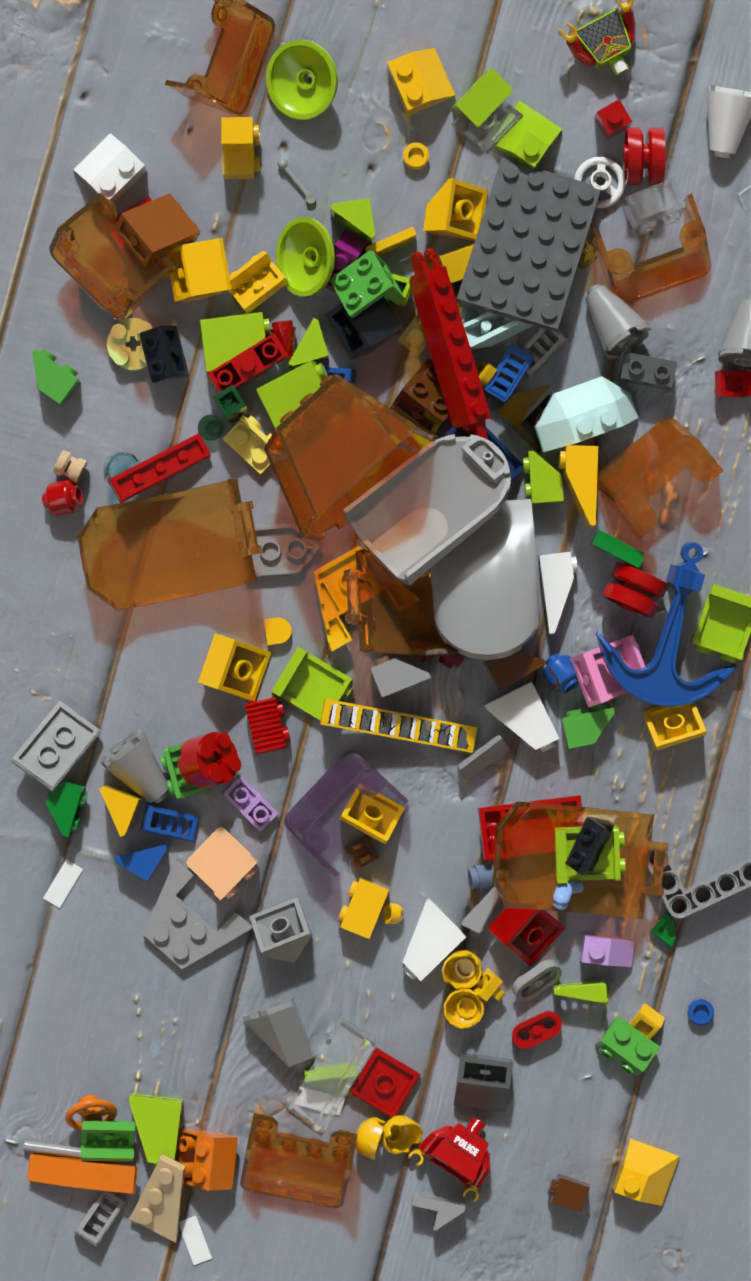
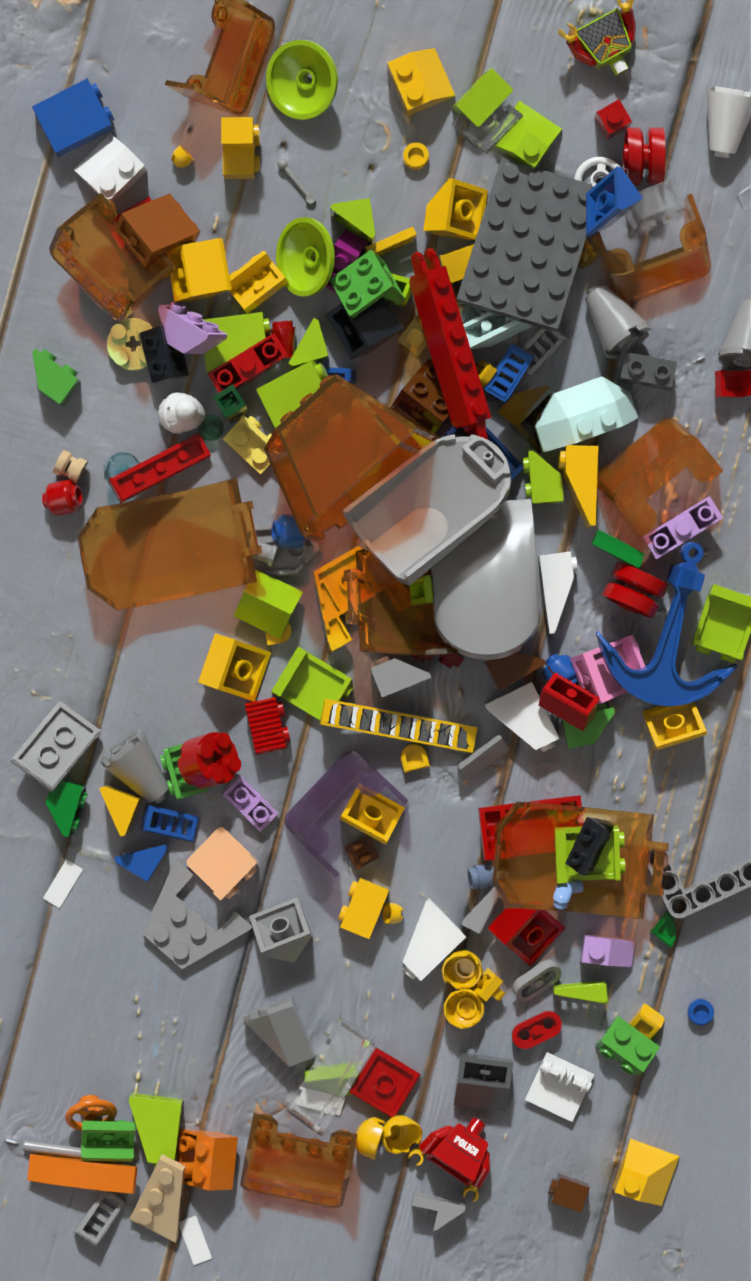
(74, 117): none -> blue brick
(180, 413): none -> white piece
(181, 157): none -> yellow hinge
(188, 330): none -> lavender slope
(268, 553): none -> light grey bush
(268, 604): none -> lime slope
(286, 532): none -> blue head
(414, 758): none -> yellow tile
(421, 591): none -> lime slope
(559, 1086): none -> white hinge
(568, 701): none -> red brick
(609, 201): none -> blue slope
(682, 527): none -> lavender slope

